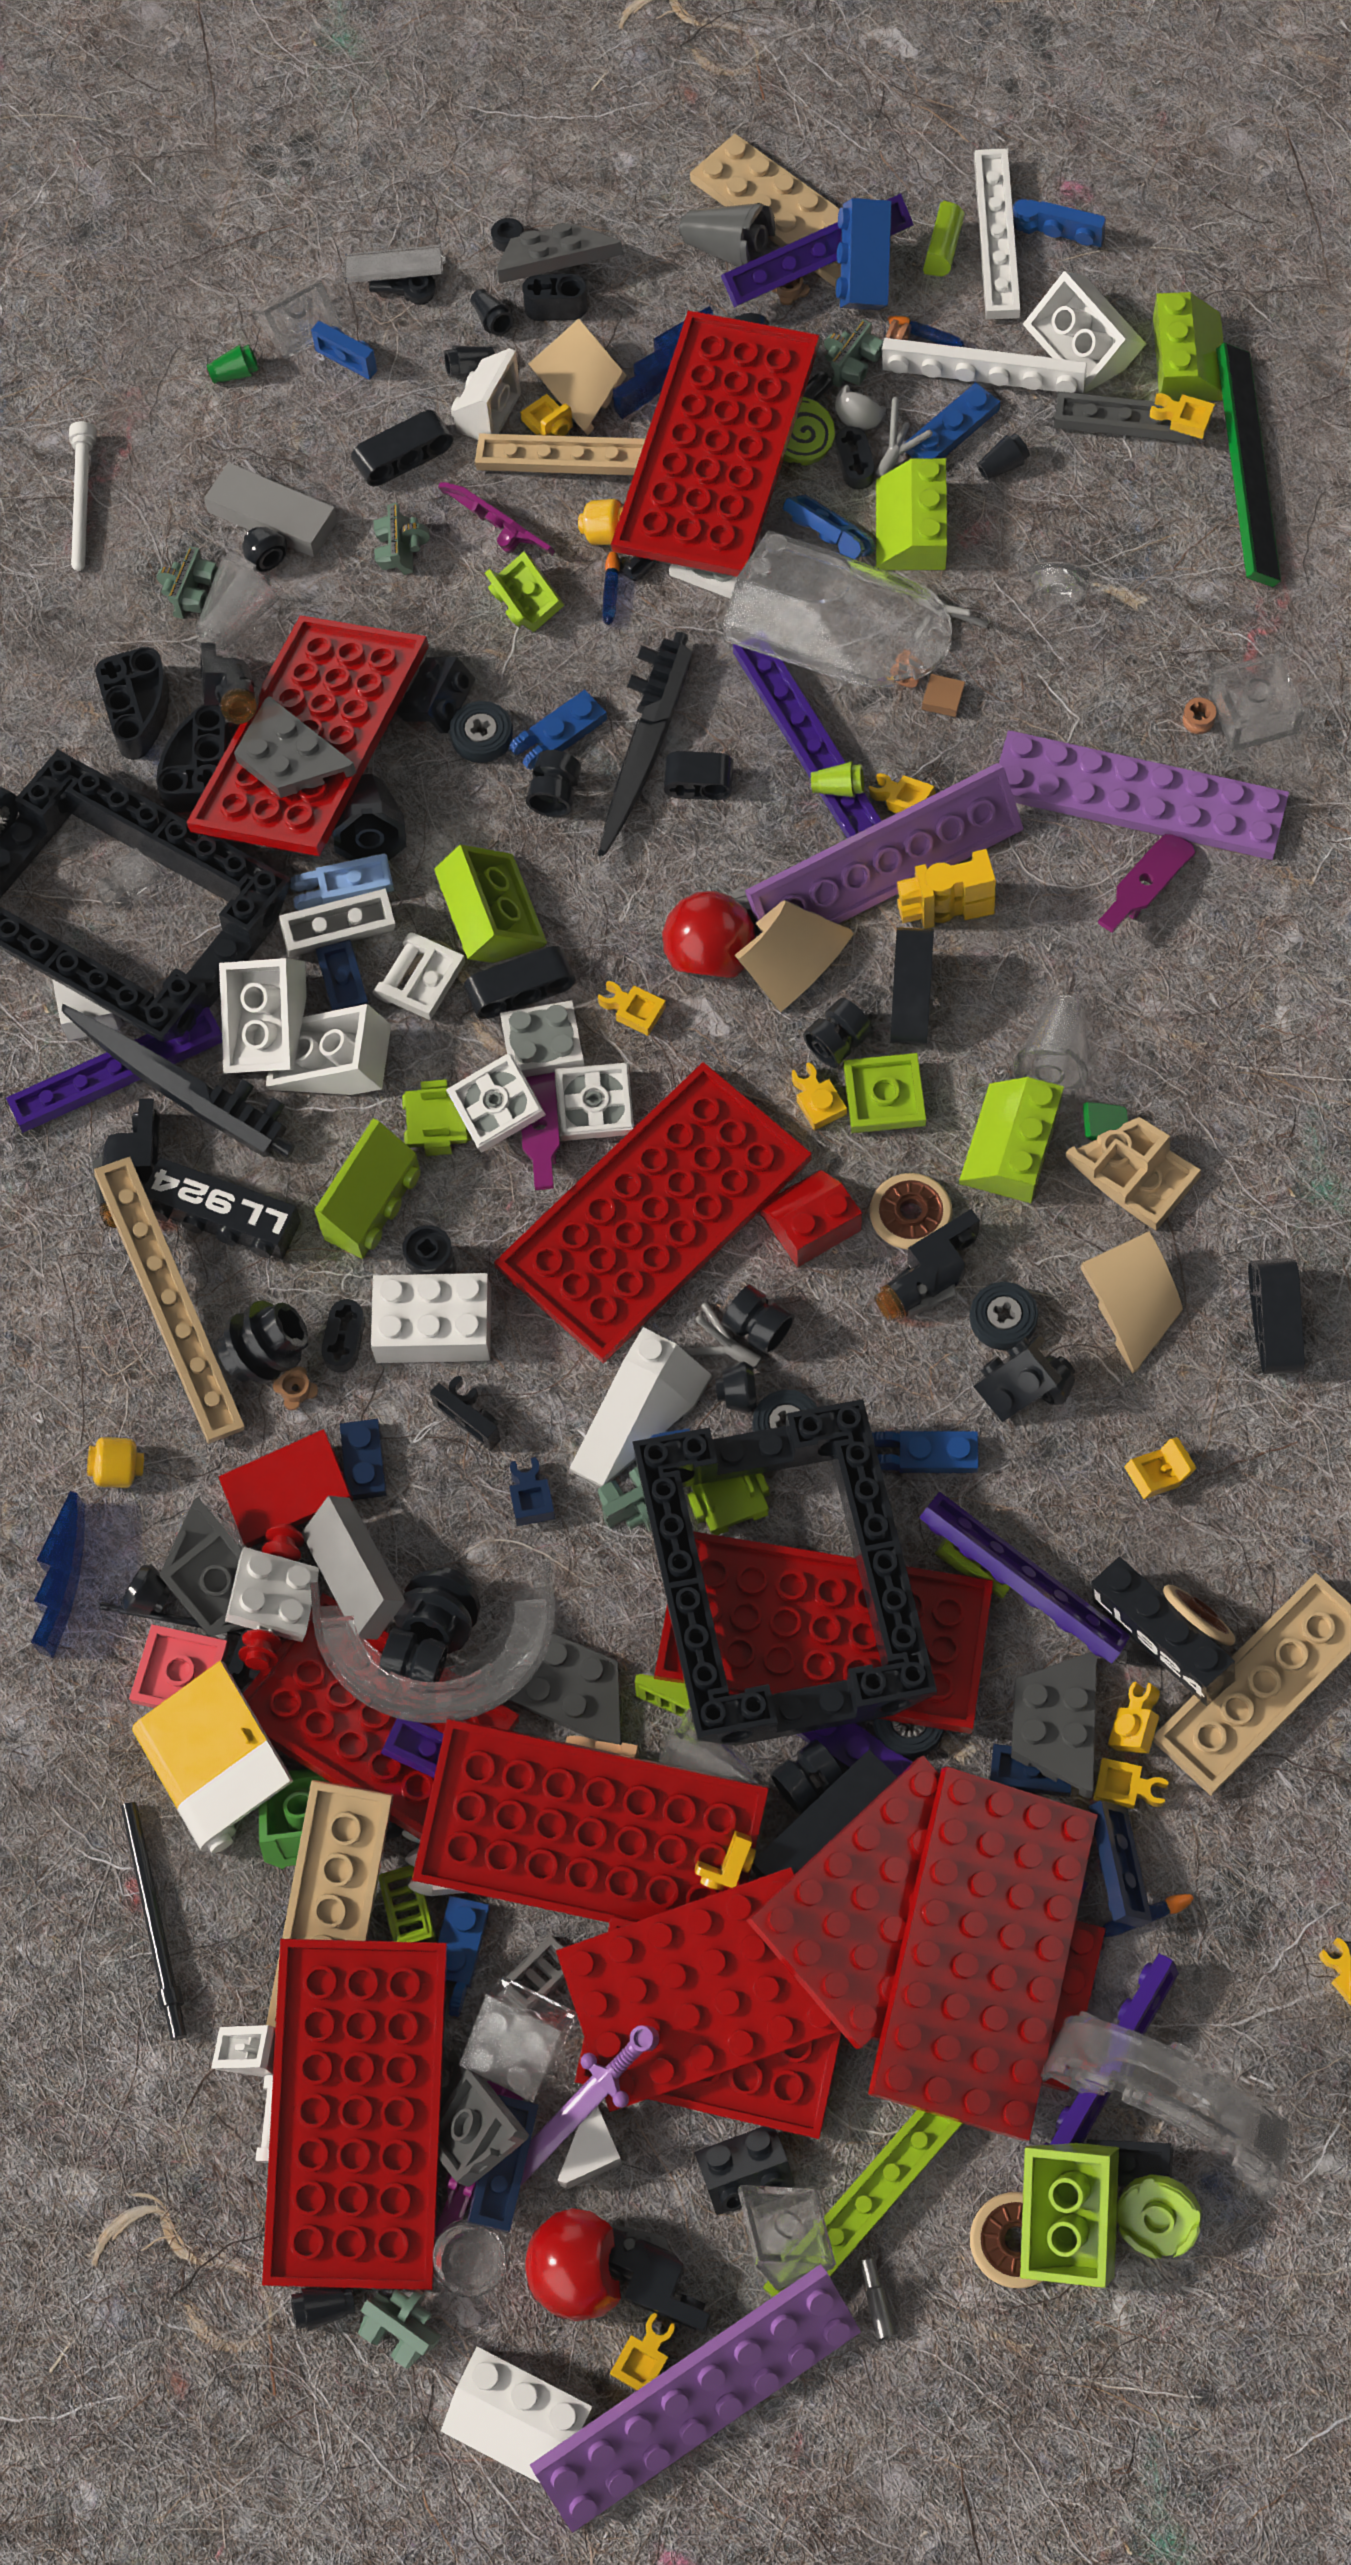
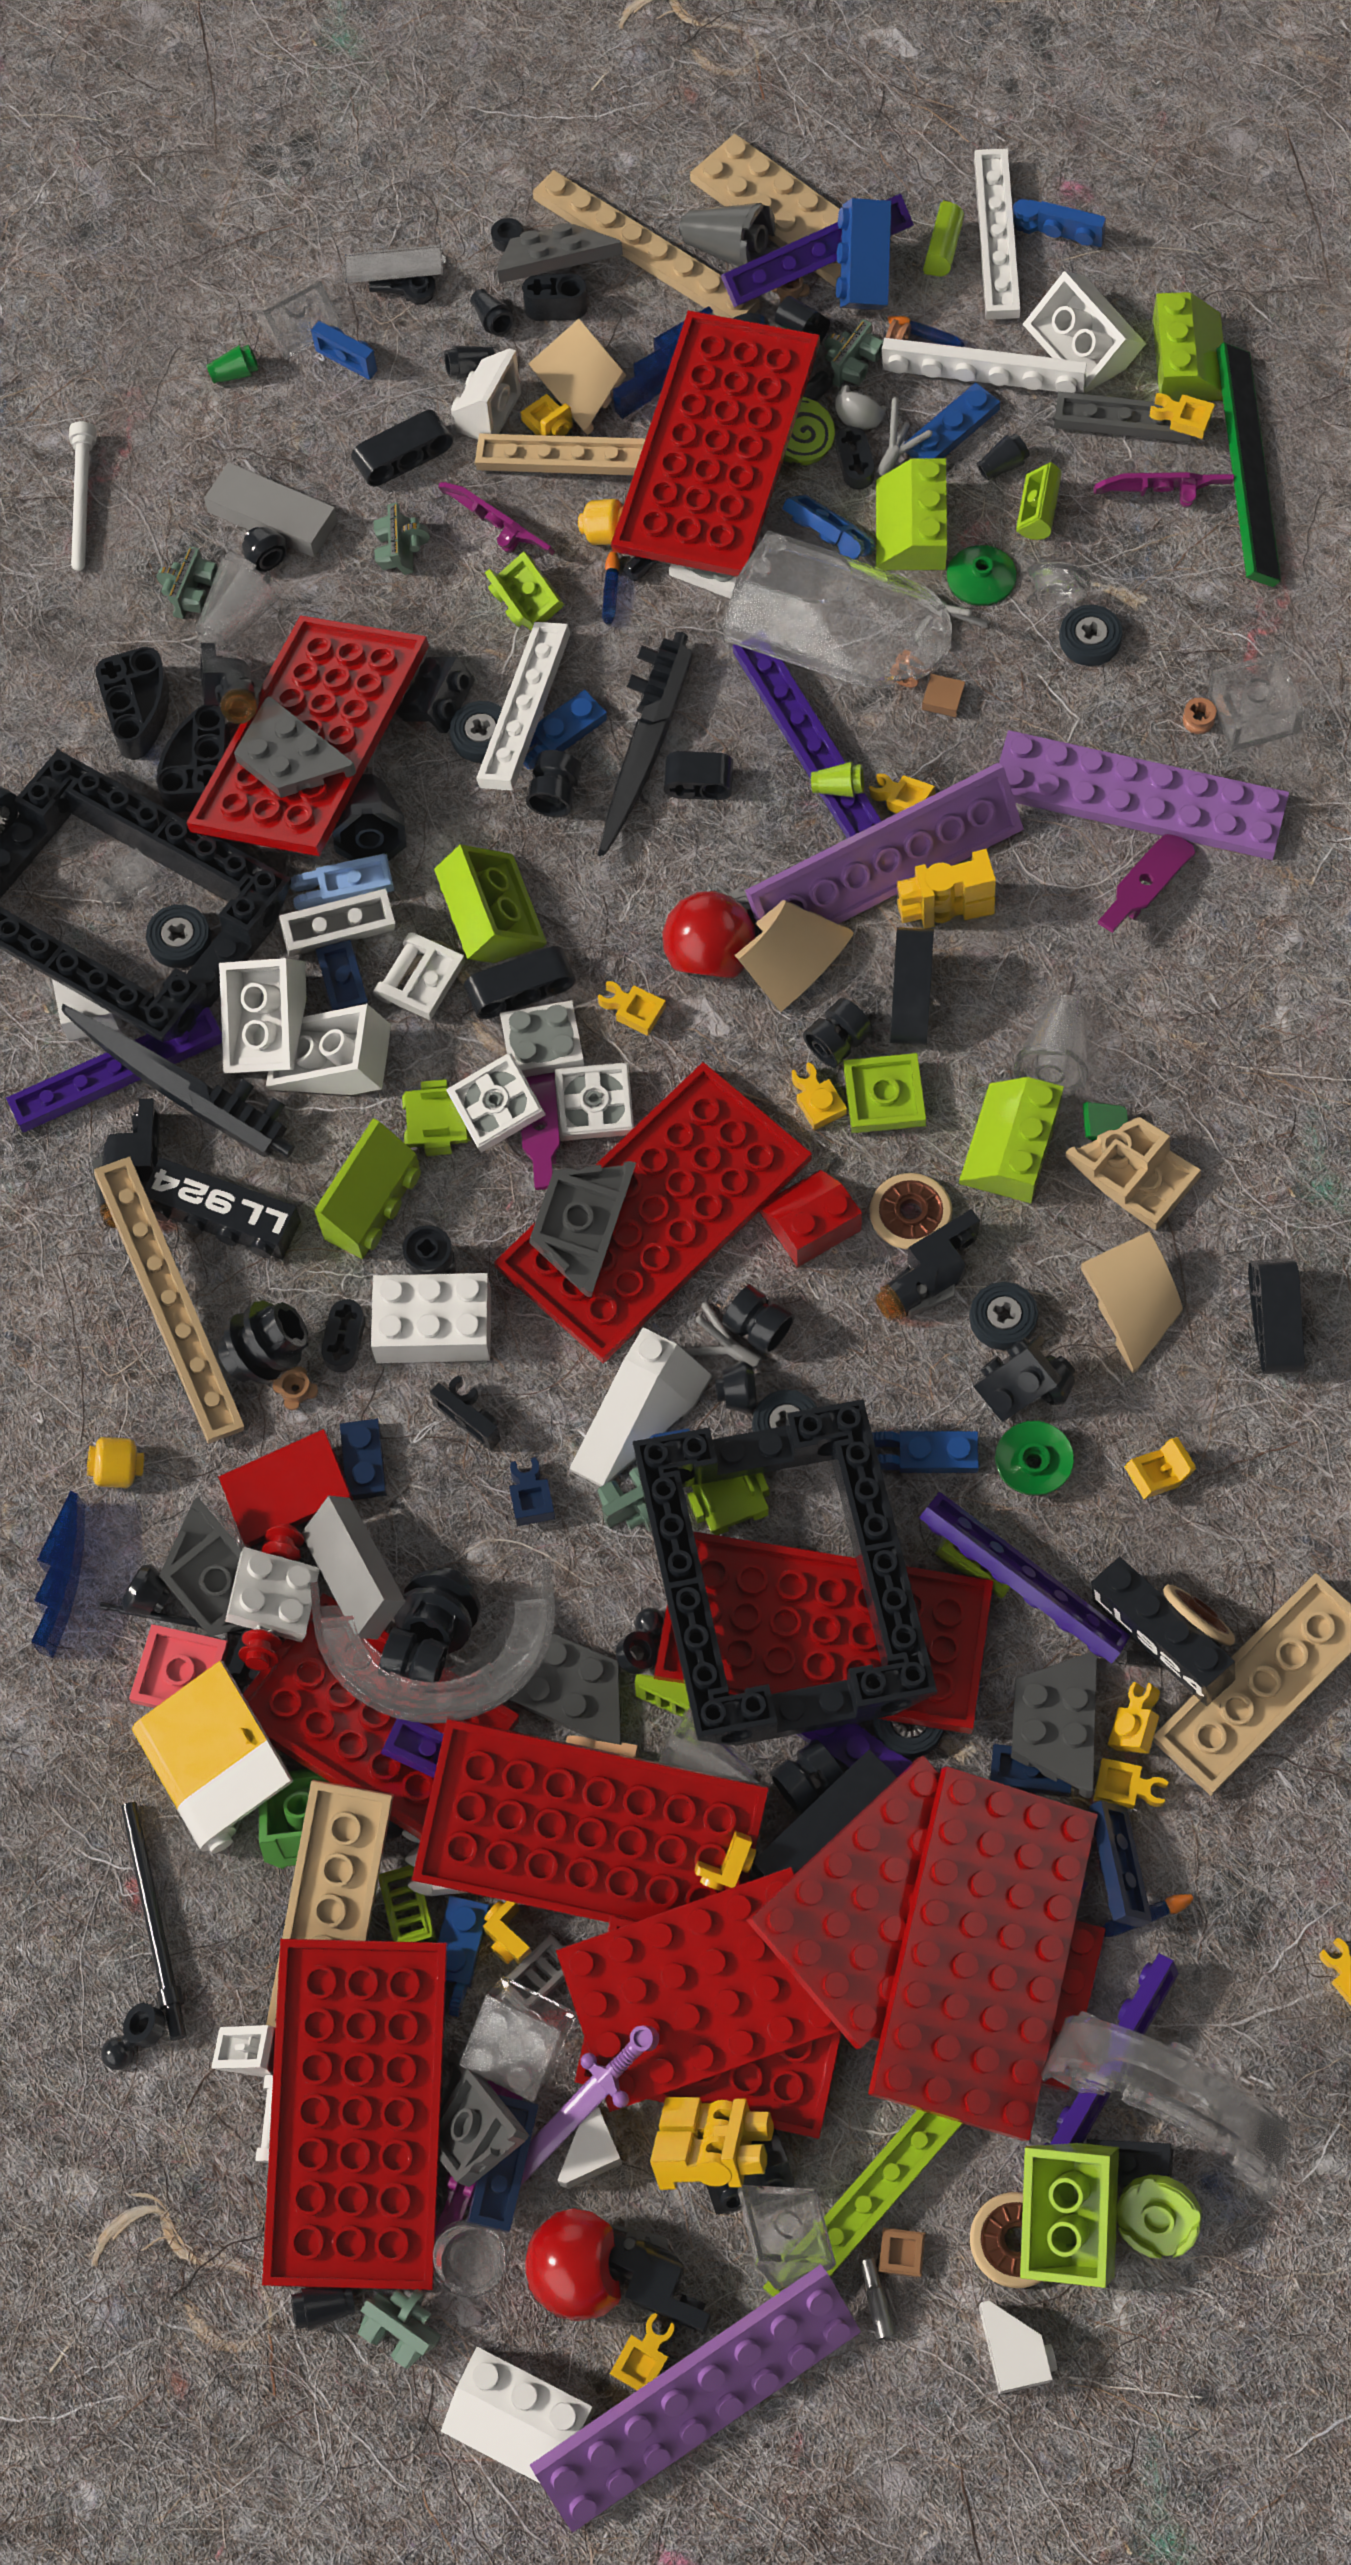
(141, 2027): none -> black plate
(178, 952): none -> black bush
(507, 1943): none -> yellow bracket
(523, 706): none -> white plate
(580, 1220): none -> dark grey wing
(640, 245): none -> tan plate
(648, 1627): none -> black plate
(709, 2142): none -> yellow hips
(798, 316): none -> black beam
(902, 2252): none -> medium nougat tile
(981, 586): none -> green dish
(1015, 2350): none -> white slope
(1036, 1441): none -> green dish
(1039, 502): none -> lime brick
(1098, 648): none -> black bush
(1162, 482): none -> magenta piece

